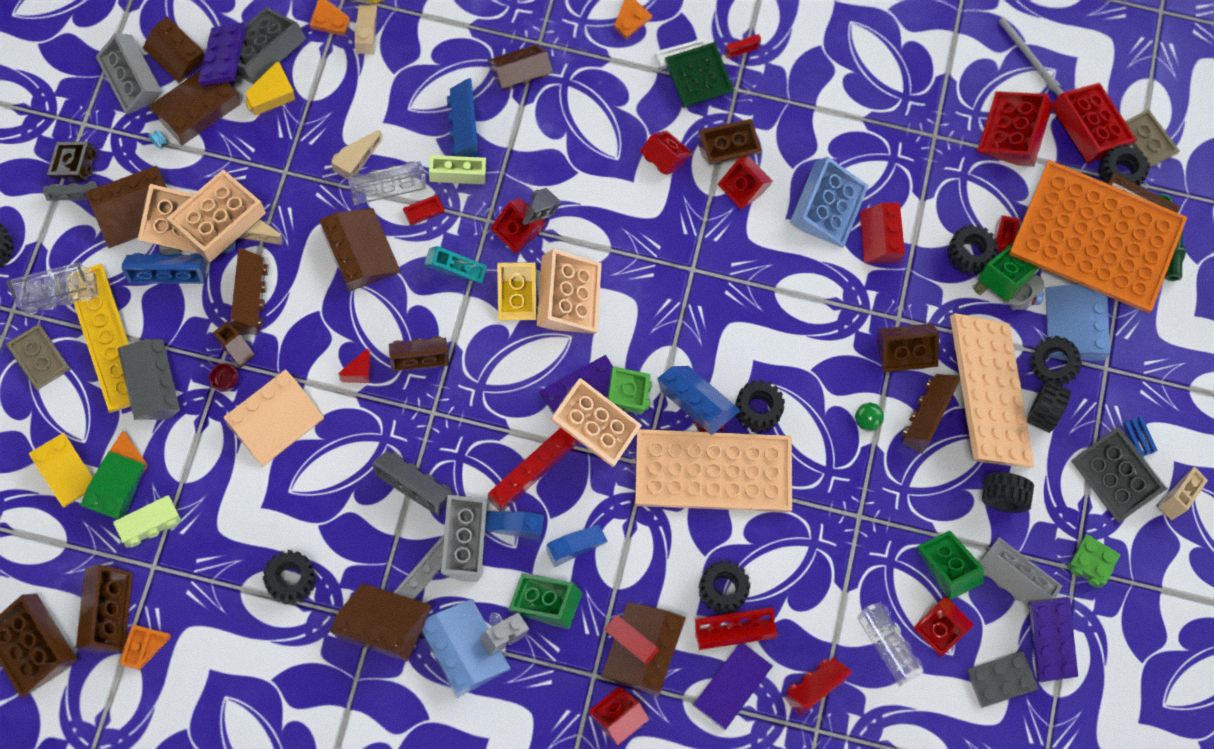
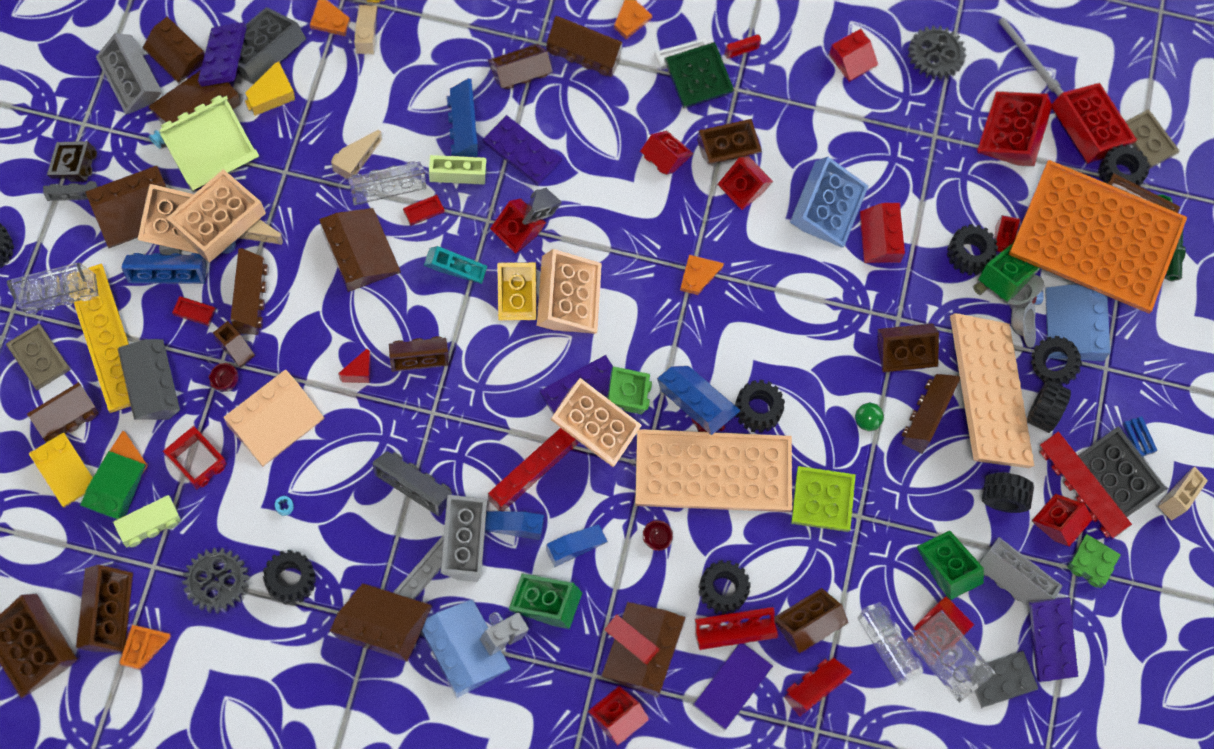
(63, 413): none -> slope
(182, 444): none -> red window
(194, 311): none -> red tile
(206, 565): none -> dark grey gear
(207, 142): none -> yellowish green panel
(285, 512): none -> medium azure bush
(522, 150): none -> dark purple plate
(584, 46): none -> reddish brown slope
(657, 535): none -> dark red hair
(699, 273): none -> orange wing
(811, 620): none -> reddish brown slope
(823, 499): none -> lime plate
(853, 55): none -> red slope
(937, 52): none -> dark grey gear
(950, 656): none -> clear slope
(1024, 323): none -> light grey piece
(1063, 519): none -> red slope
(1085, 485): none -> red brick

